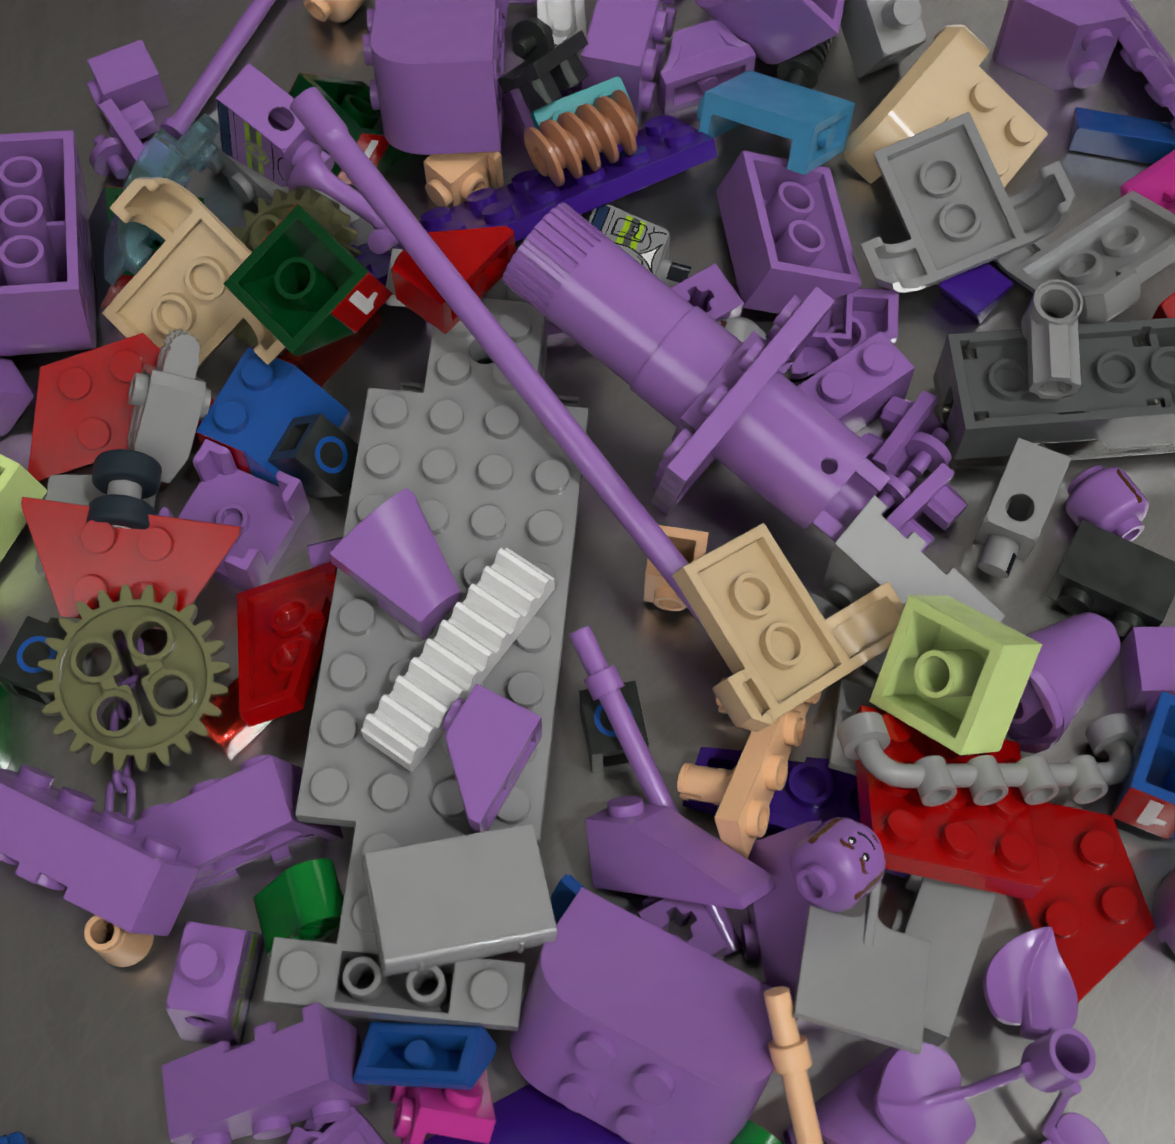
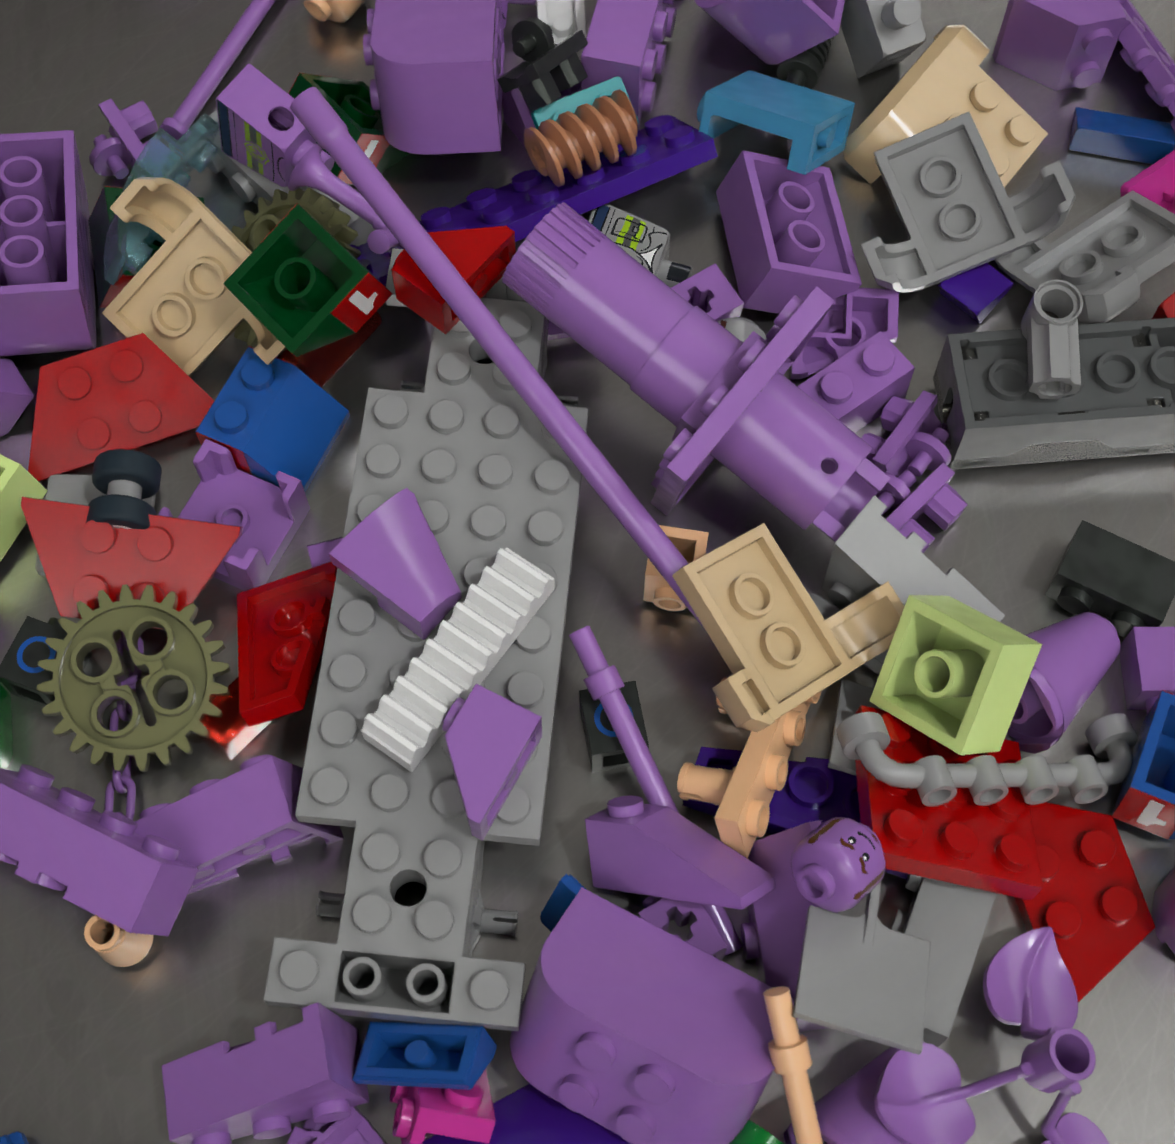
(127, 78): medium lavender brick -> none
(168, 404): light grey hinge -> none
(215, 982): medium lavender torso -> none
(300, 903): green beam -> none
(316, 455): pearl dark grey brick -> none
(457, 175): light nougat brick -> none
(458, 899): light grey piece -> none
(699, 61): medium lavender slope -> none
(1019, 506): light grey torso -> none
(1108, 501): medium lavender head -> none

